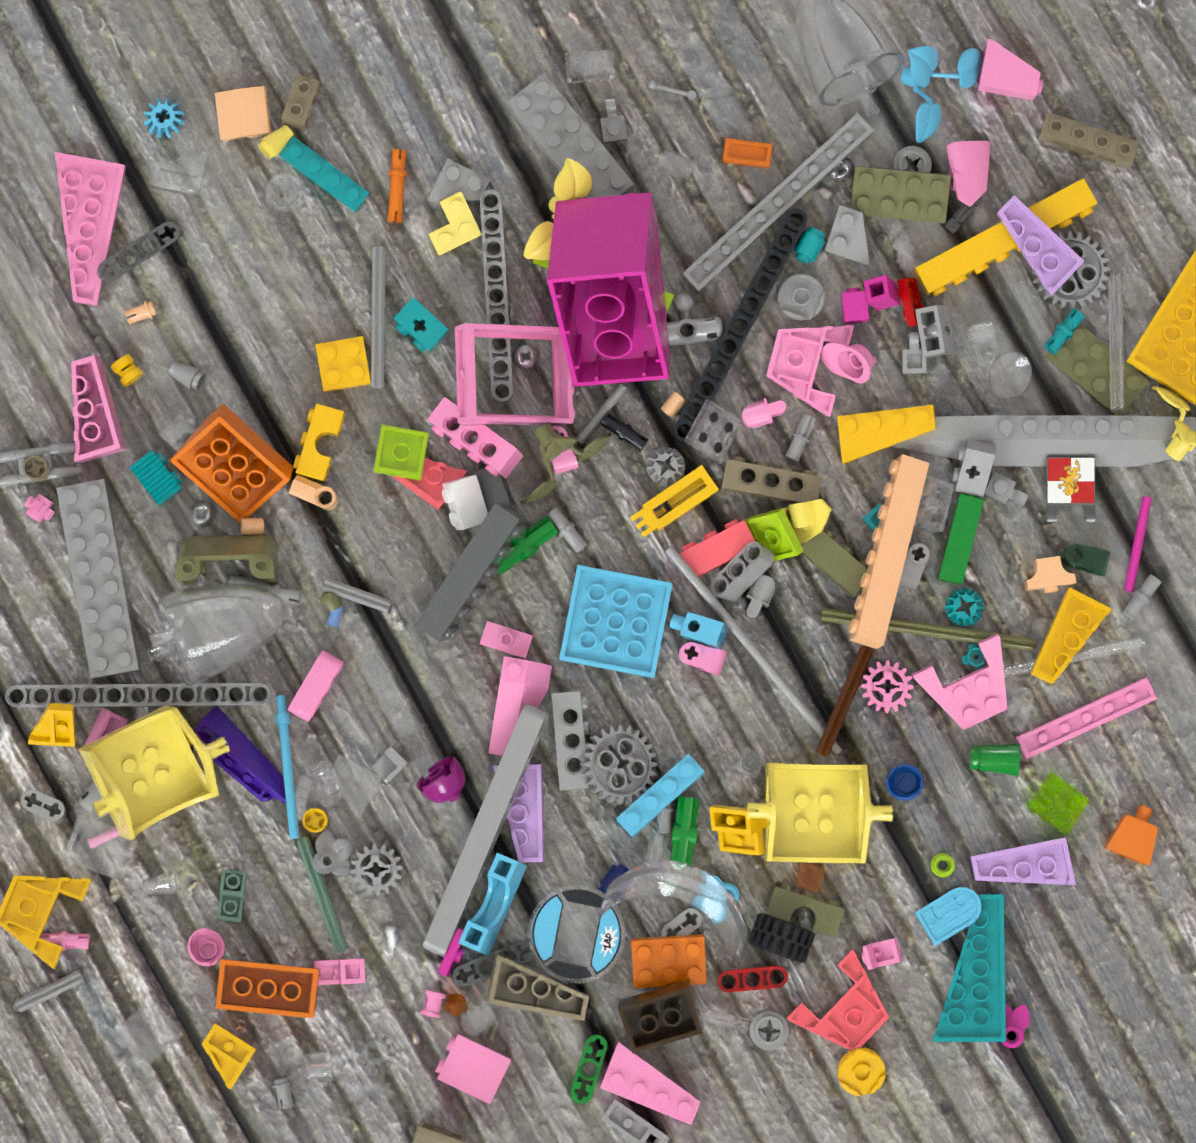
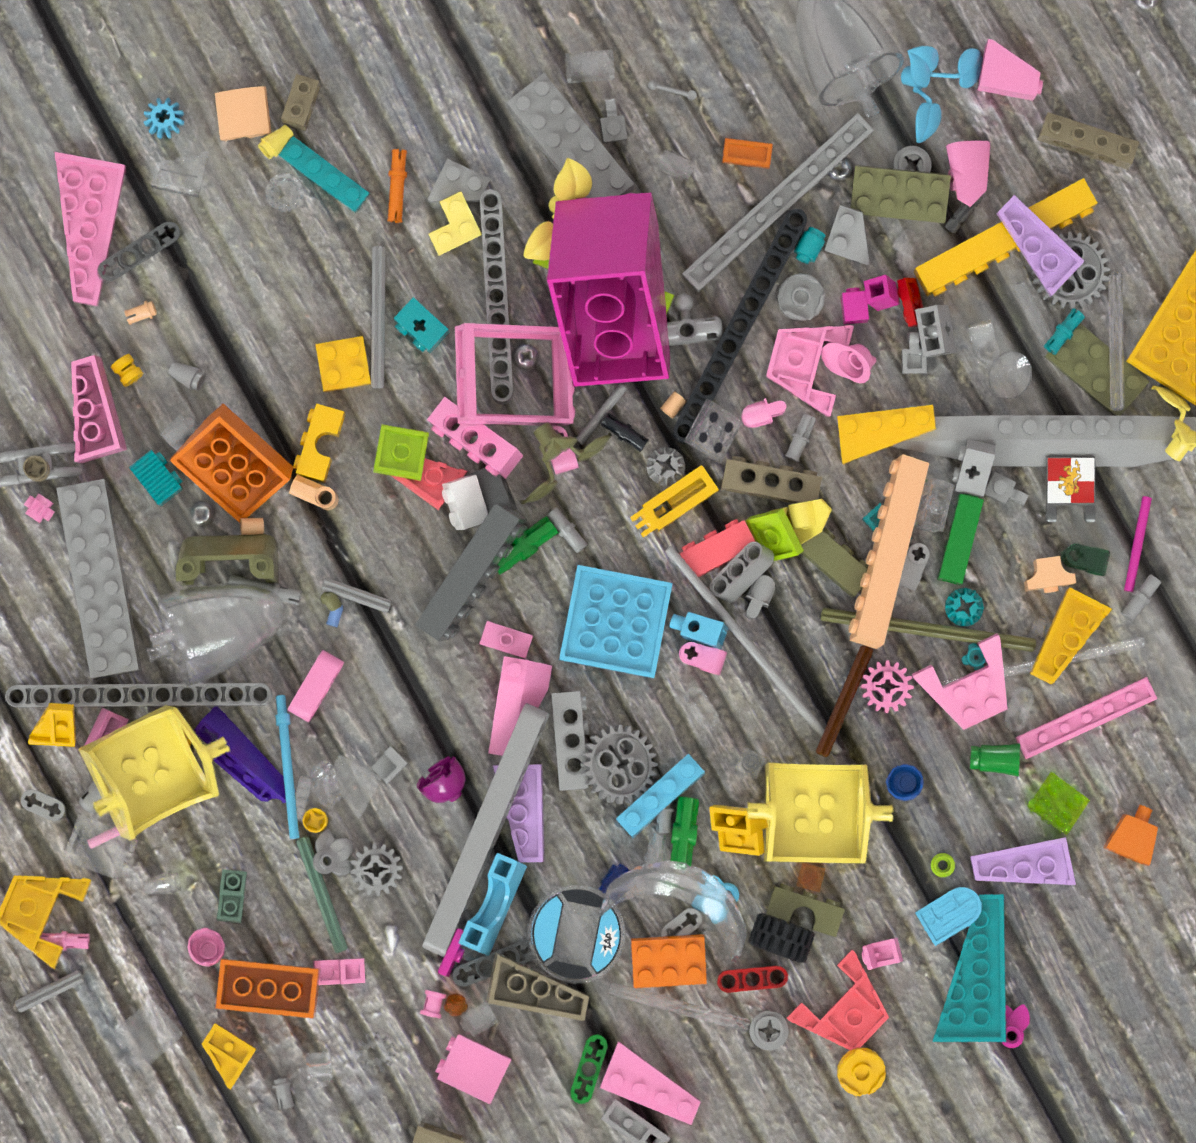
(660, 1016): dark brown brick -> none

